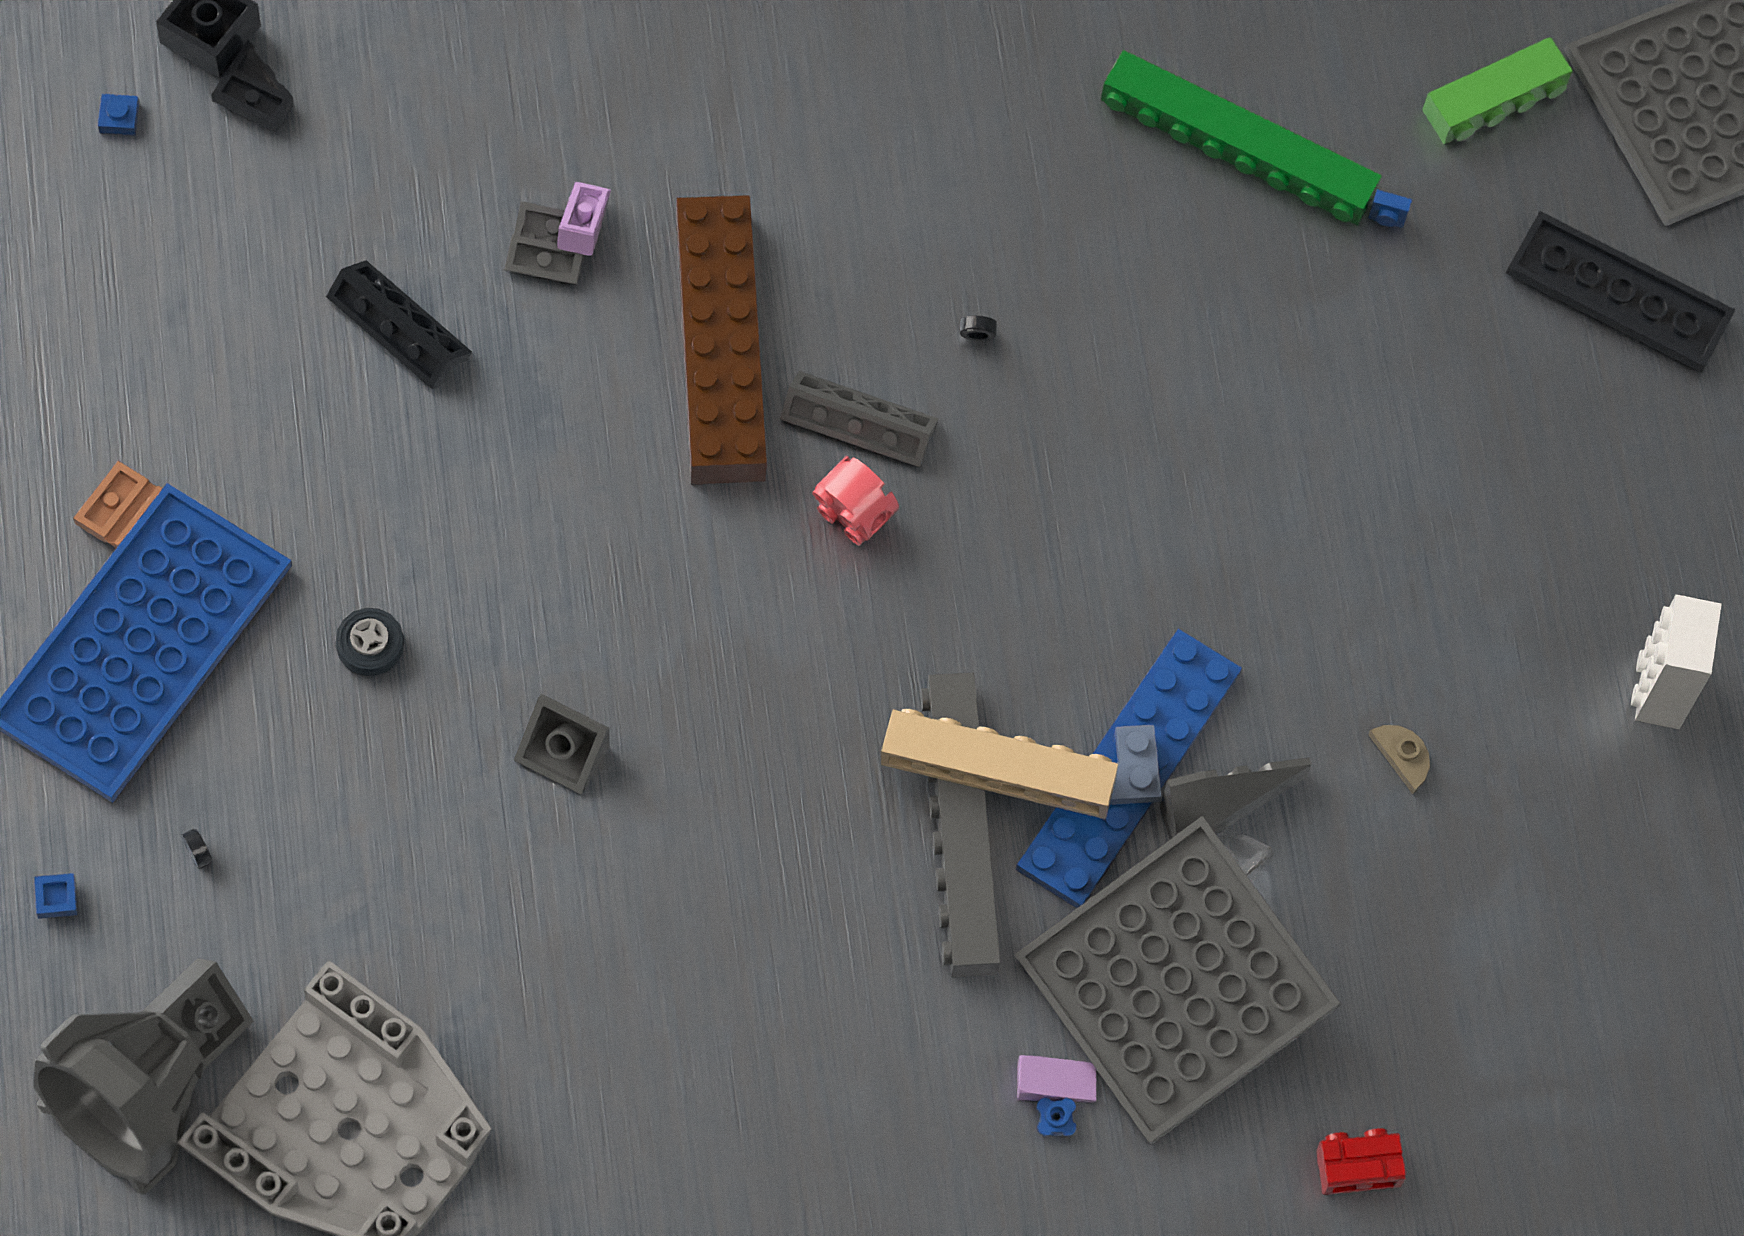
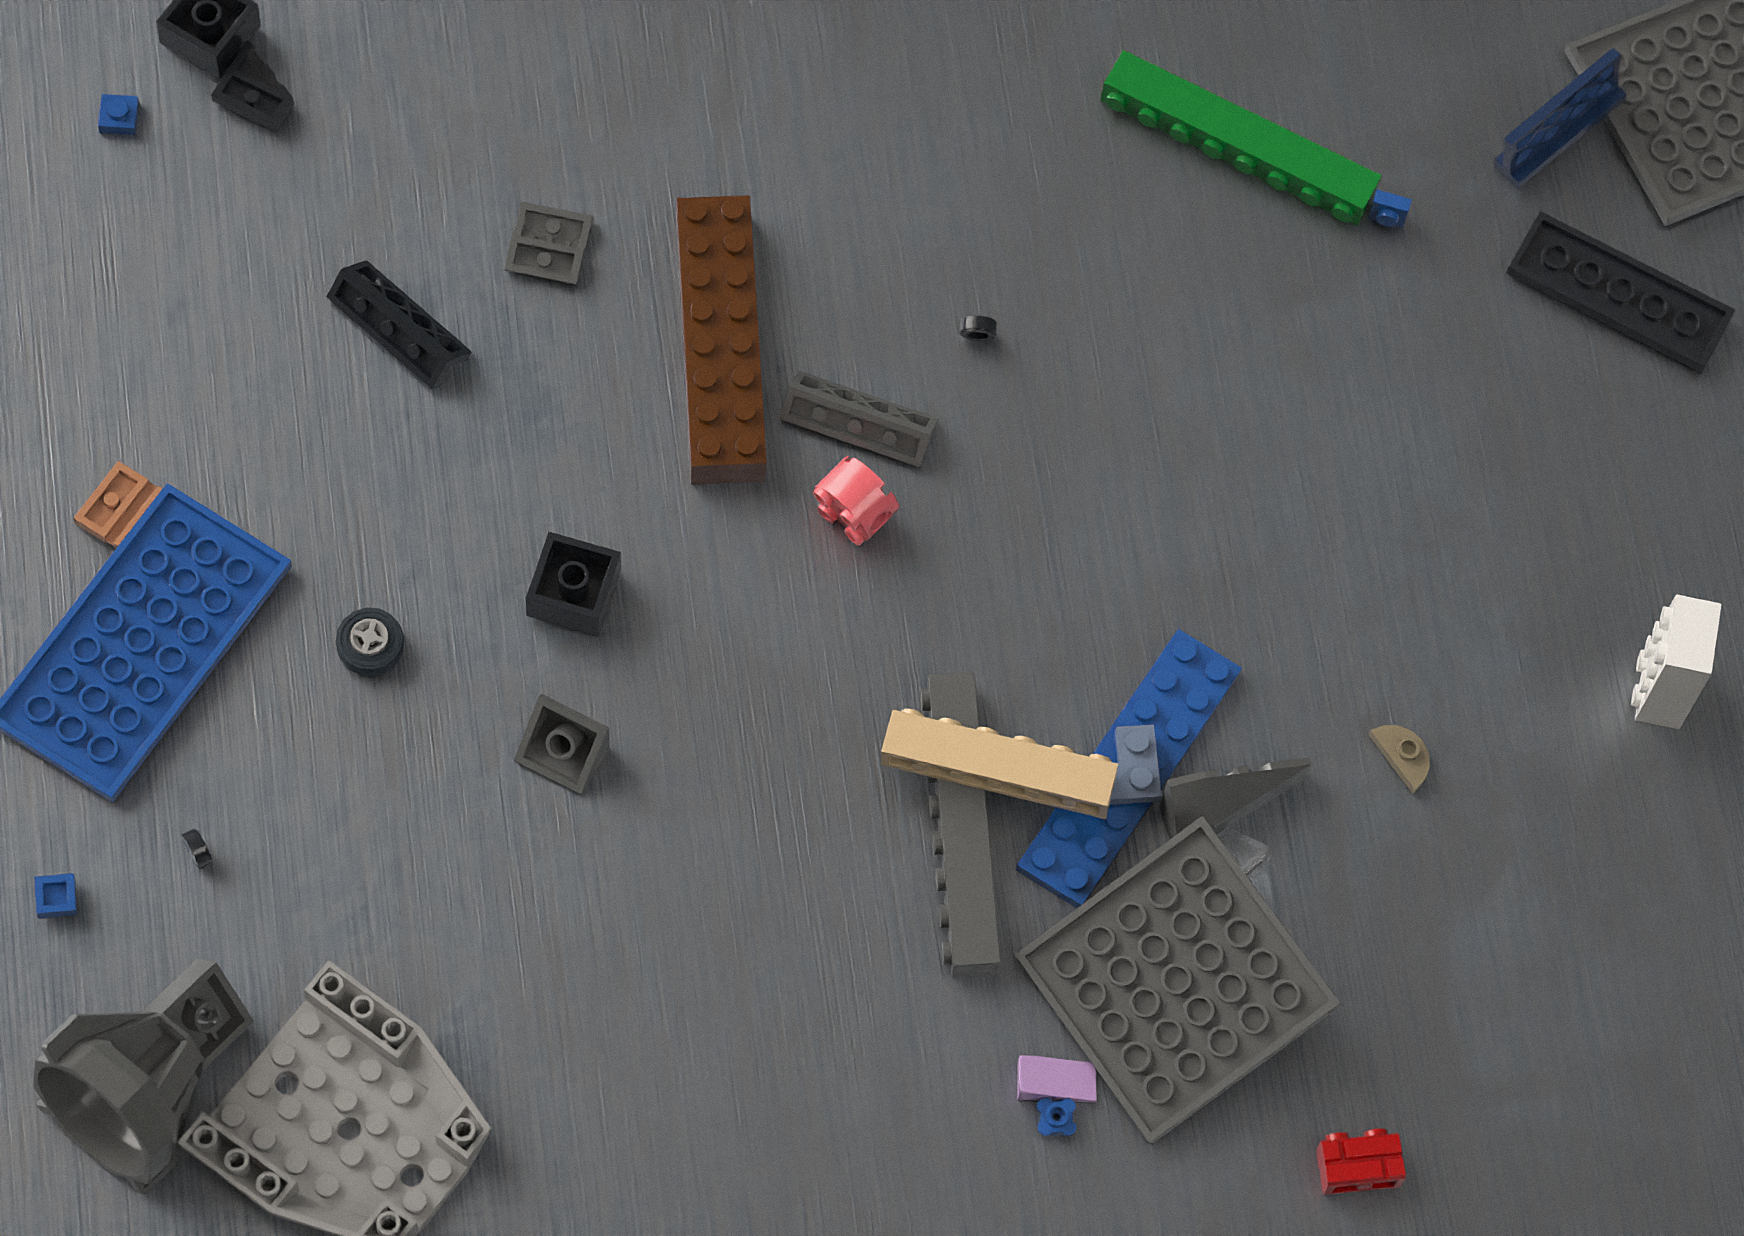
(573, 583): none -> black brick
(583, 218): lavender slope -> none
(1497, 91): bright green brick -> none
(1562, 120): none -> dark blue fence

